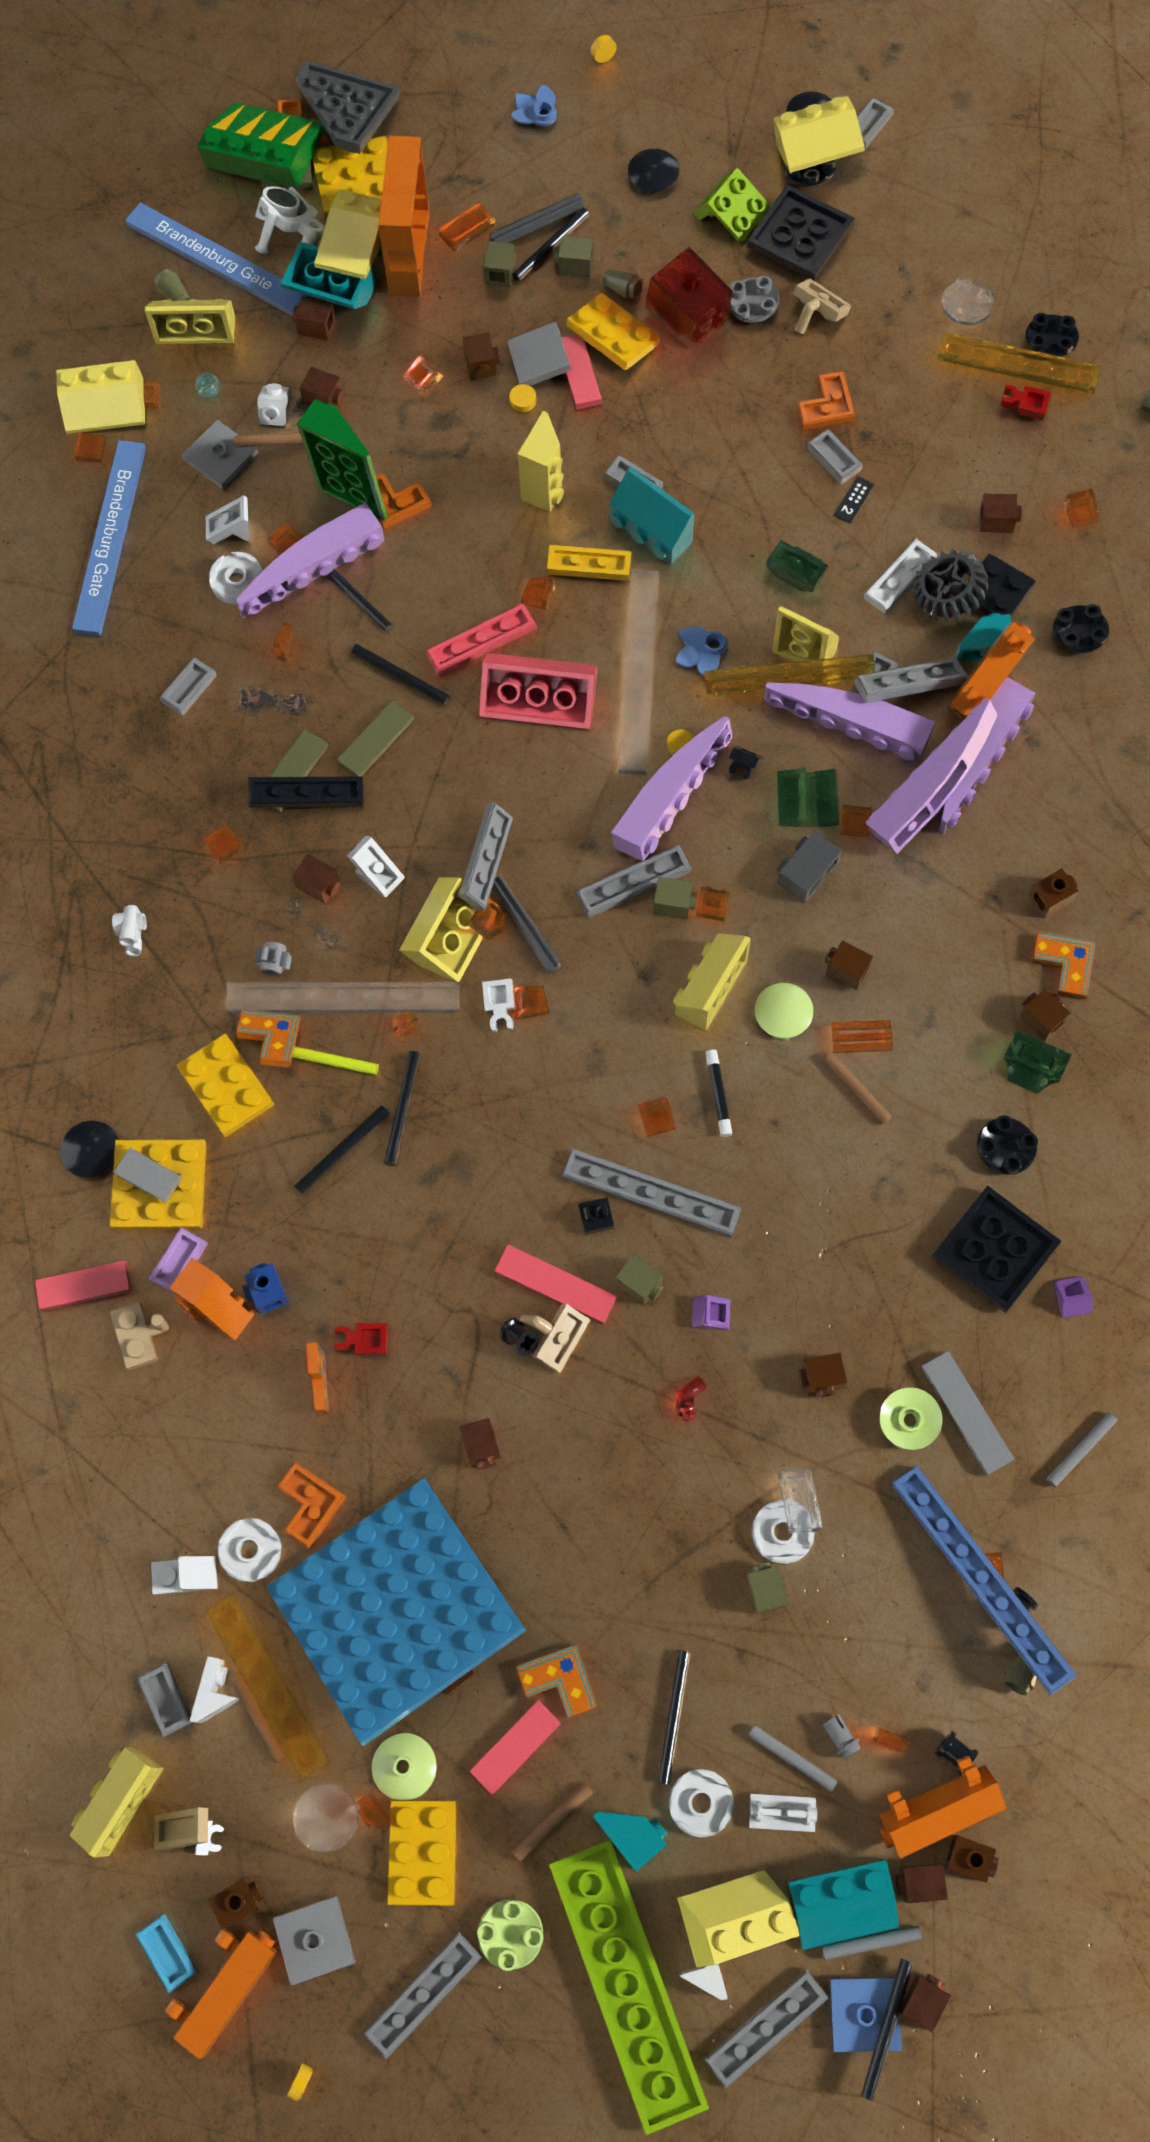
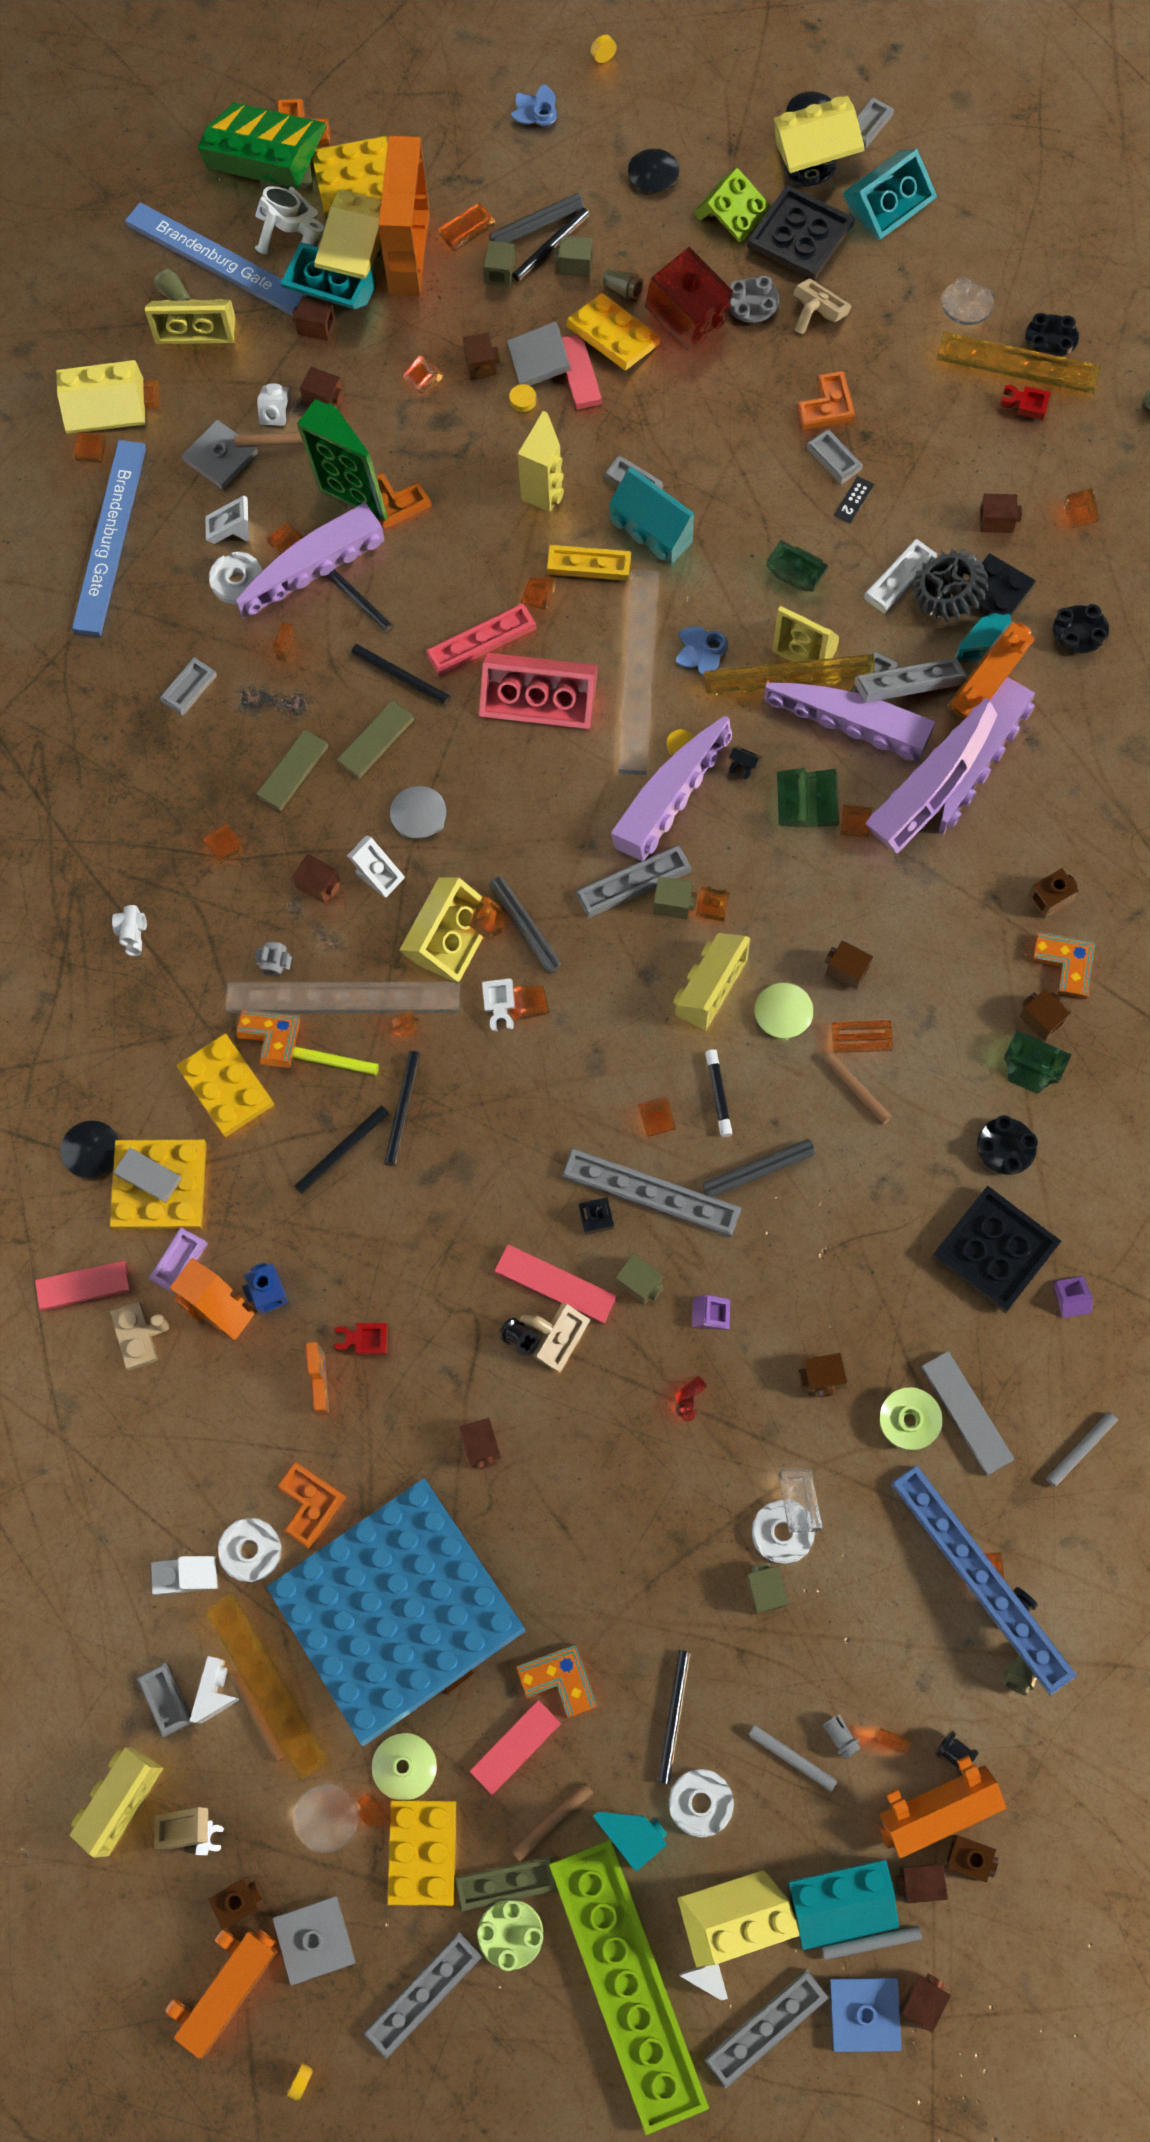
(166, 1953): medium azure tile -> none
(207, 379): clear light blue plate -> none
(305, 791): black tile -> none
(346, 103): dark grey plate -> none
(418, 812): none -> light grey dish
(485, 856): light grey tile -> none
(505, 1883): none -> olive tile
(758, 1168): none -> dark grey axle
(782, 1812): white hinge -> none
(808, 866): dark grey brick -> none
(887, 2029): black bar -> none
(890, 193): none -> teal slope

